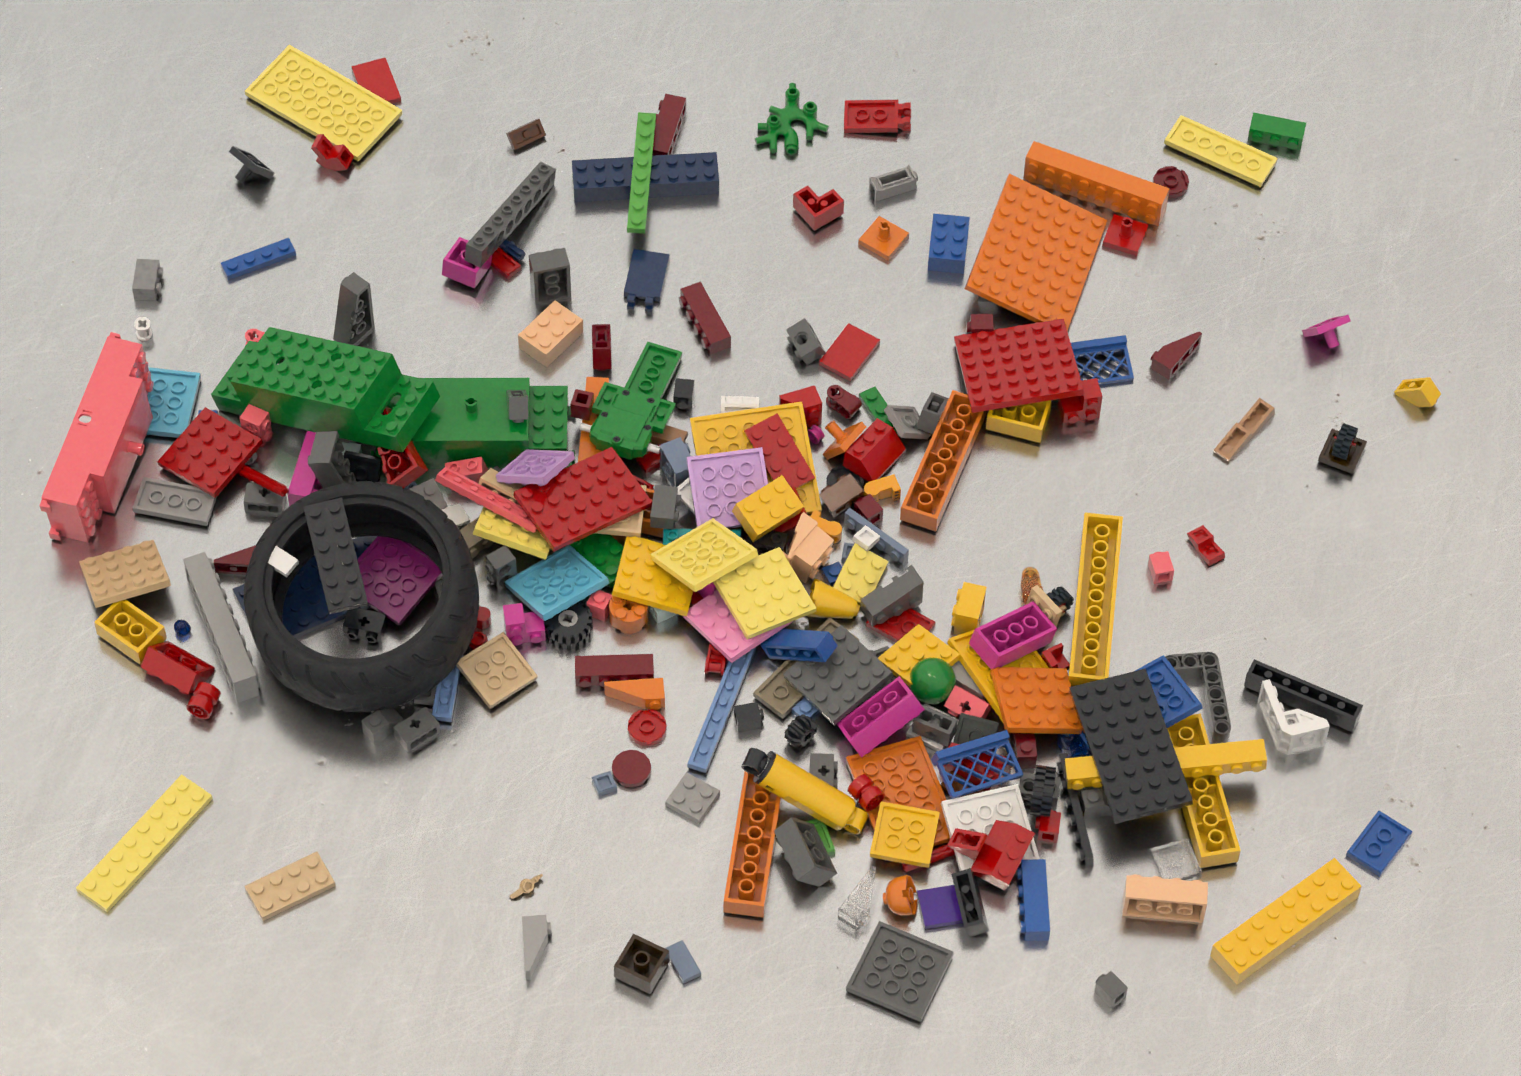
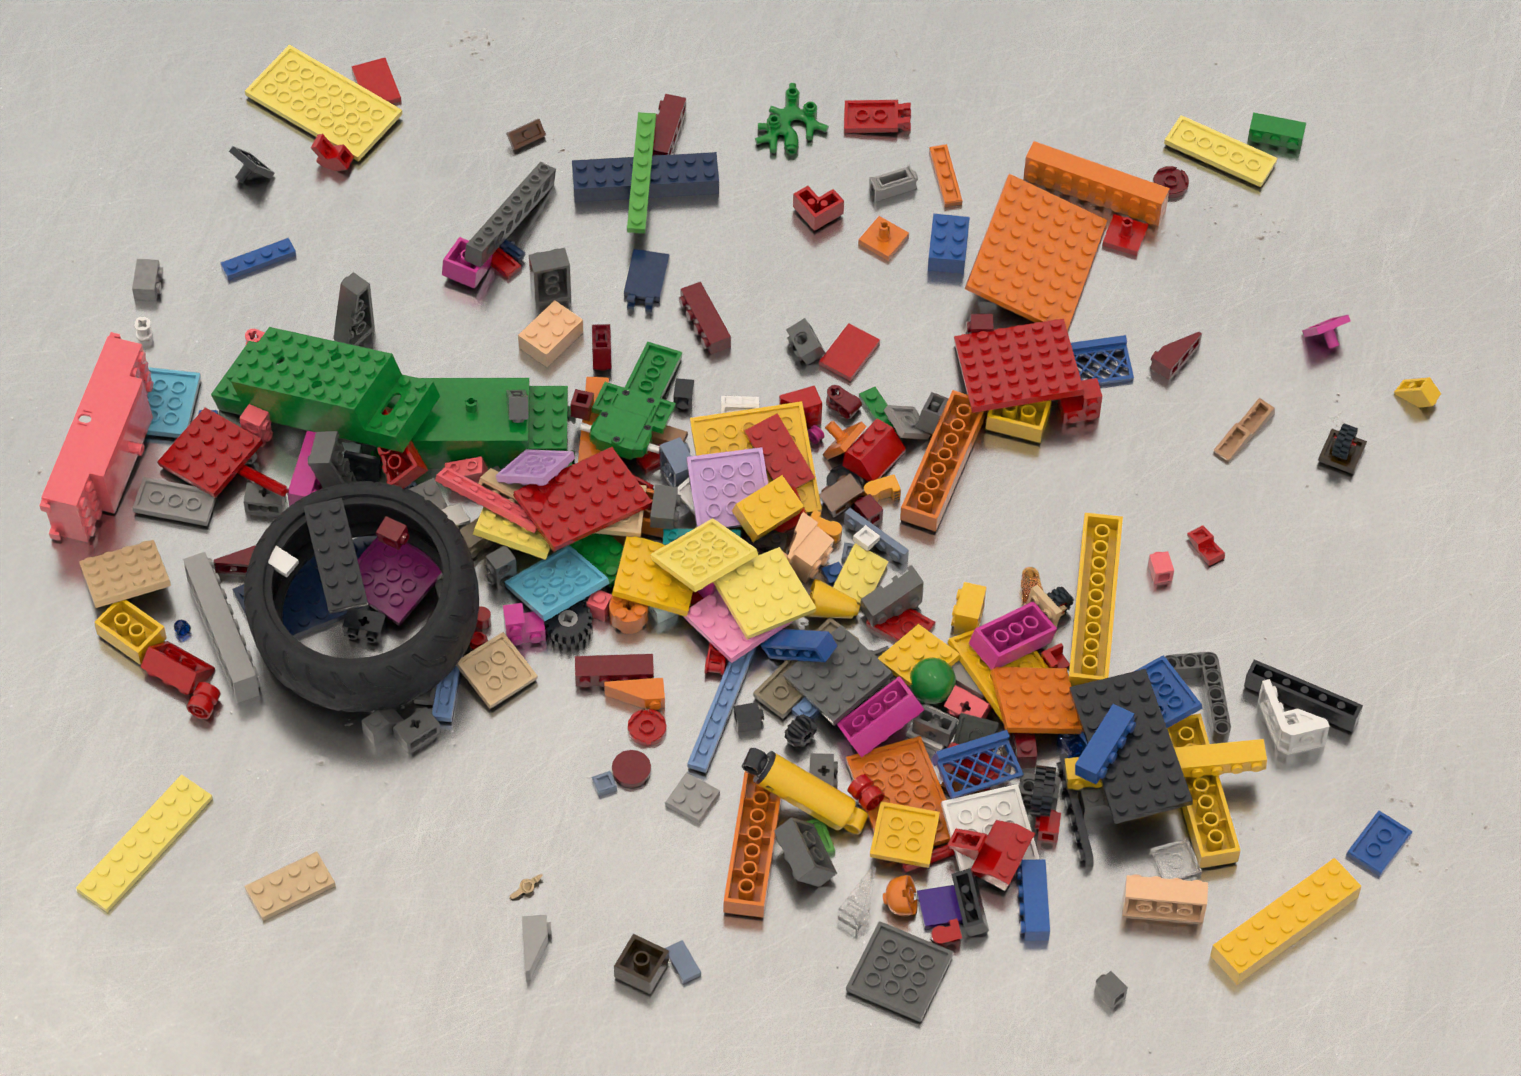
(392, 533): none -> dark red brick
(945, 175): none -> orange tile
(946, 934): none -> red leg
(1104, 744): none -> blue brick

